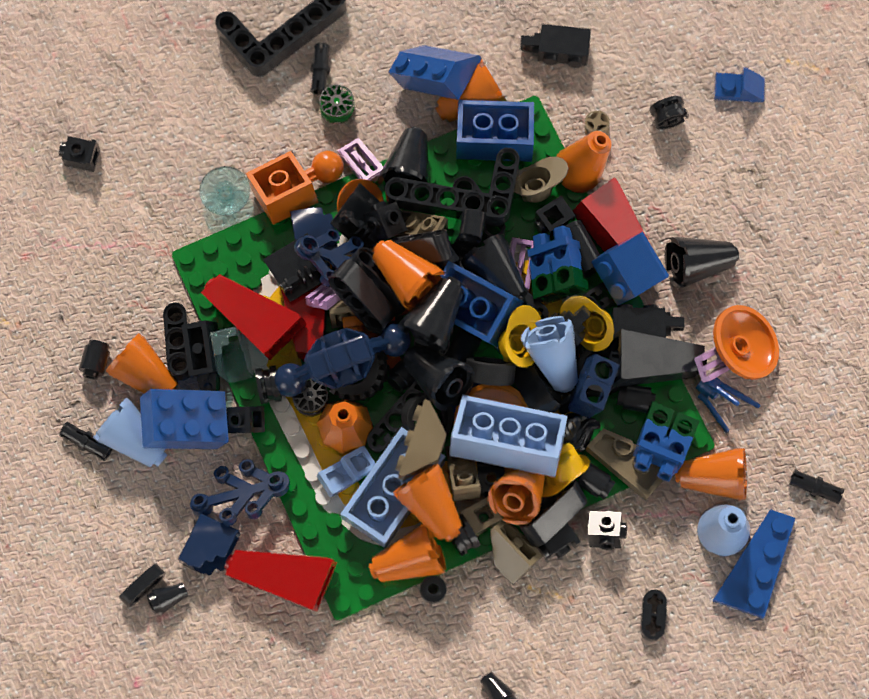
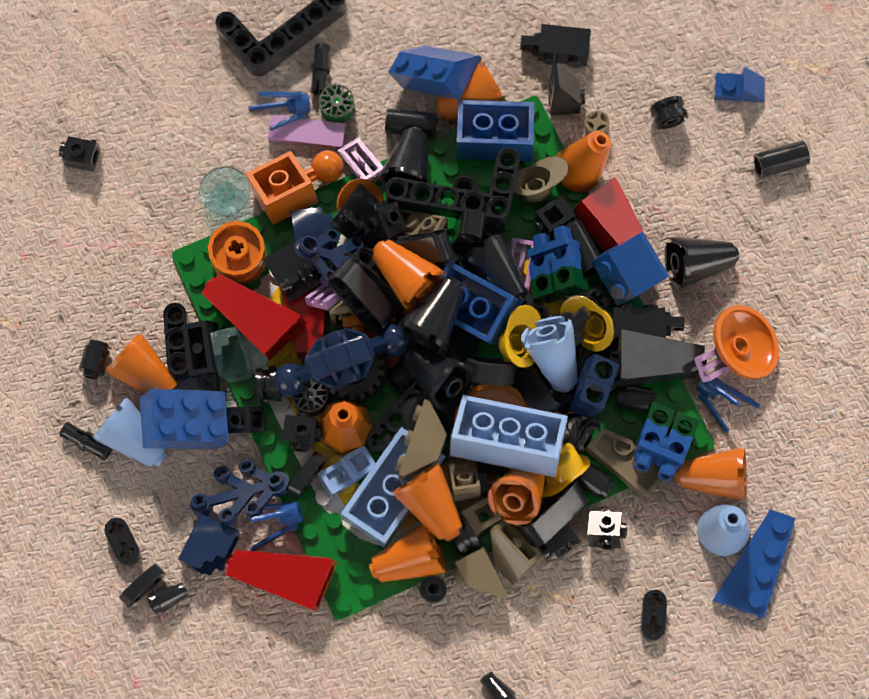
(117, 545): none -> black beam
(236, 238): none -> orange wheel
(287, 513): none -> blue plant
(292, 432): none -> black brick
(296, 103): none -> blue plant
(307, 475): none -> black beam
(308, 133): none -> lavender tile
(399, 120): none -> black pin
(478, 573): none -> dark tan slope
(564, 92): none -> black slope
(781, 159): none -> black pin
(816, 486): black pin -> none

